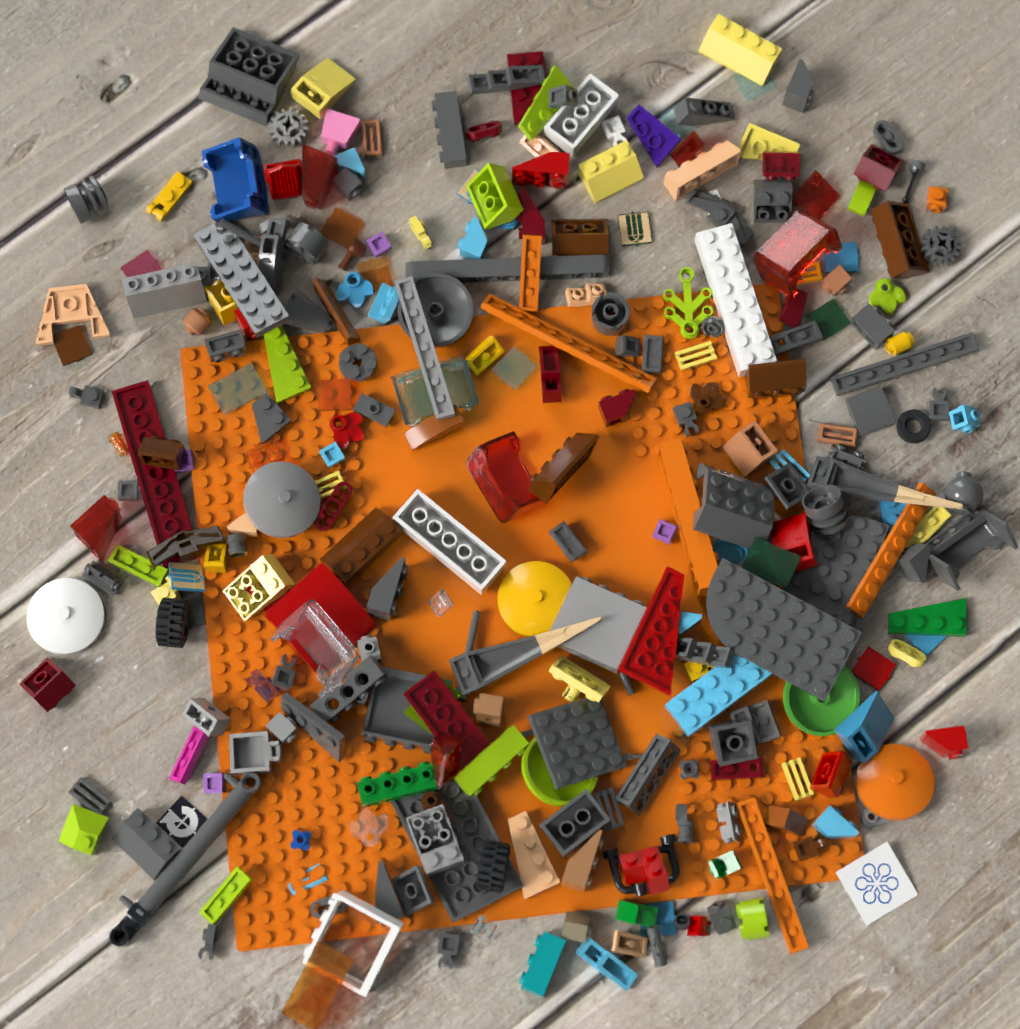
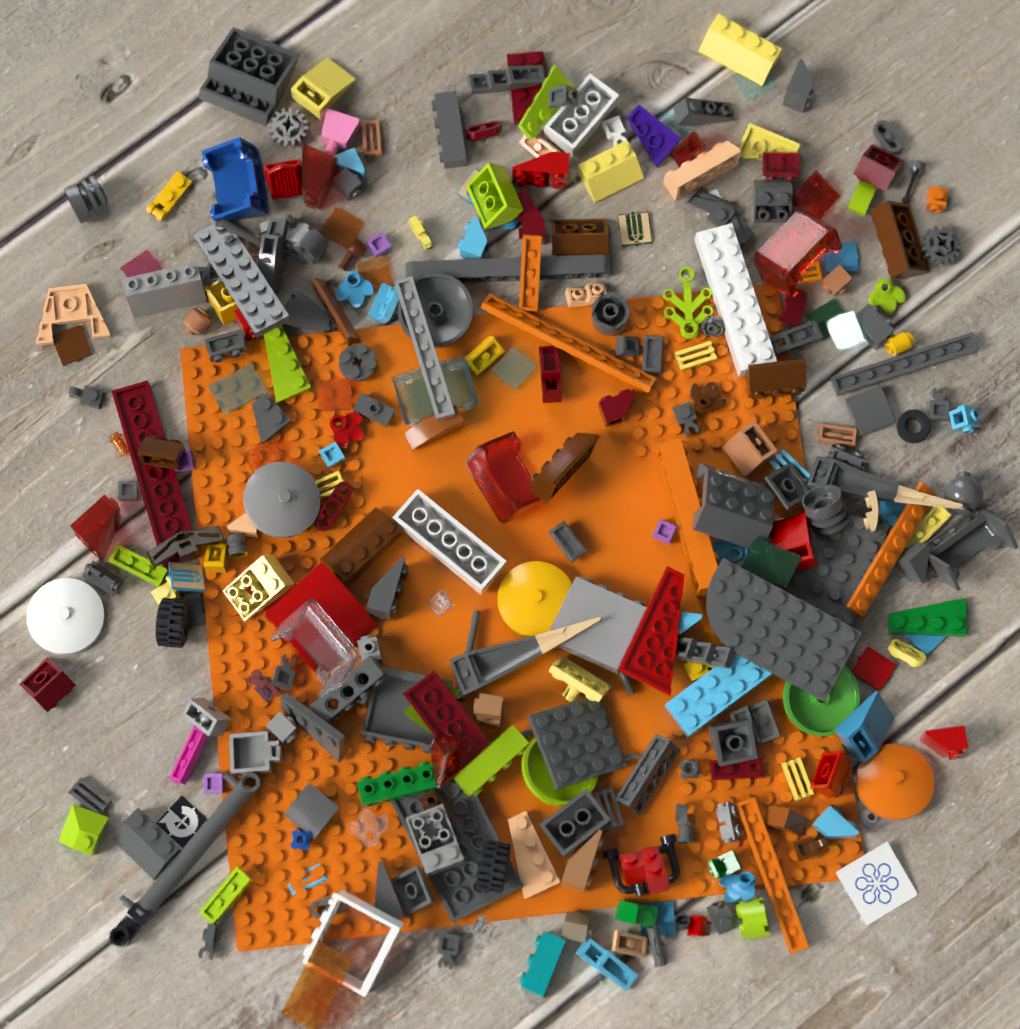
(311, 811): none -> dark grey slope
(738, 888): none -> dark azure plate
(845, 330): none -> clear light blue piece
(871, 517): none -> tan slope

